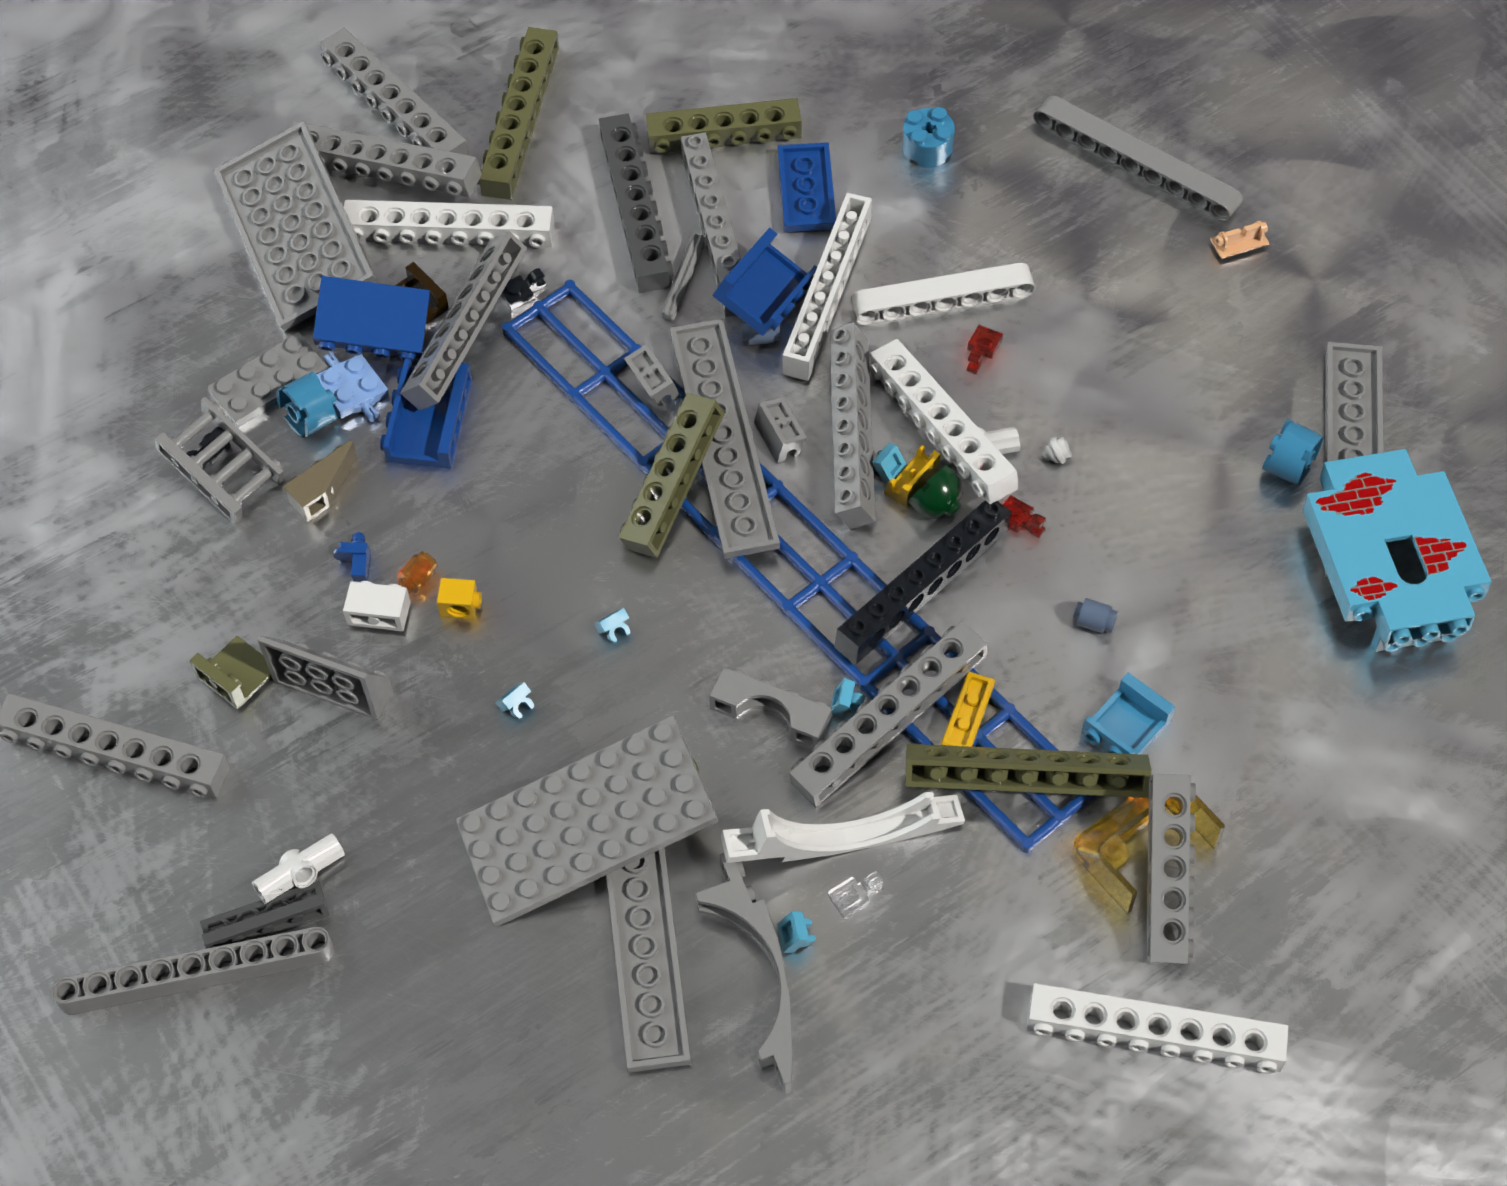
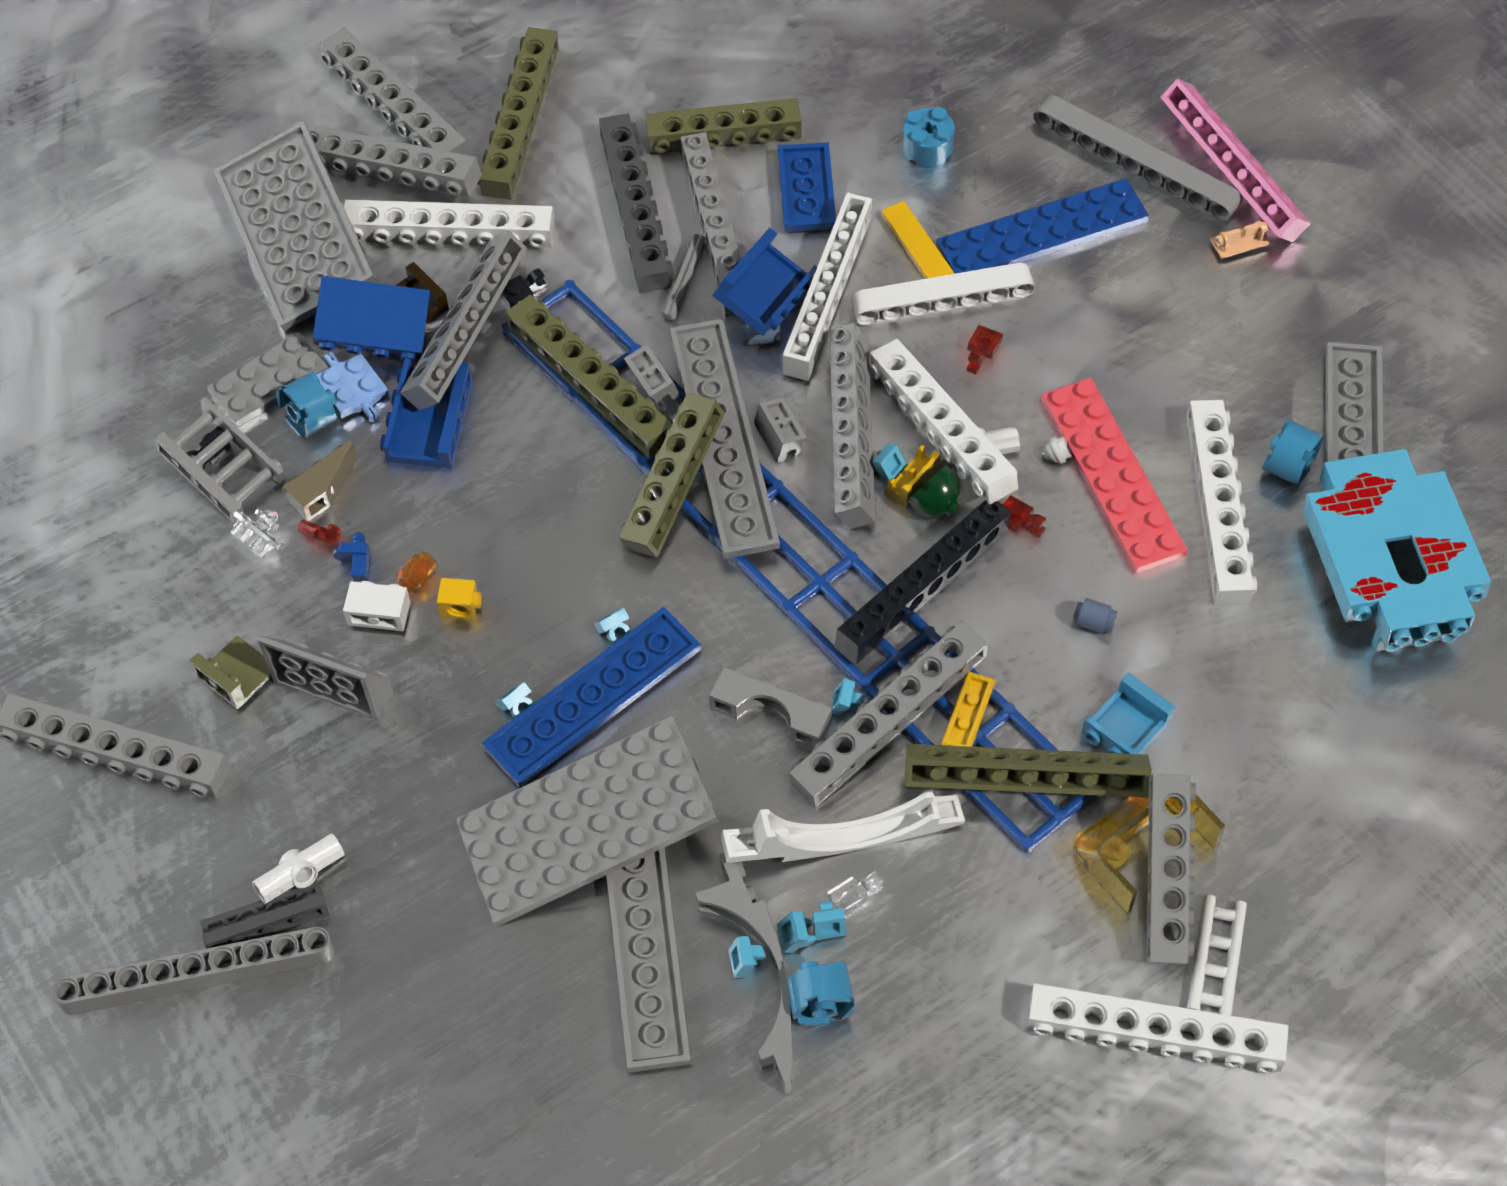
(247, 526): none -> clear hips
(327, 535): none -> clear red arm
(591, 696): none -> blue plate
(603, 388): none -> olive brick
(744, 956): none -> medium azure tile
(820, 993): none -> dark azure brick
(828, 921): none -> medium azure tile
(915, 241): none -> yellow tile
(1045, 228): none -> blue plate
(1114, 476): none -> coral plate
(1206, 940): none -> white bar
(1227, 587): none -> white brick
(1235, 161): none -> bright pink brick

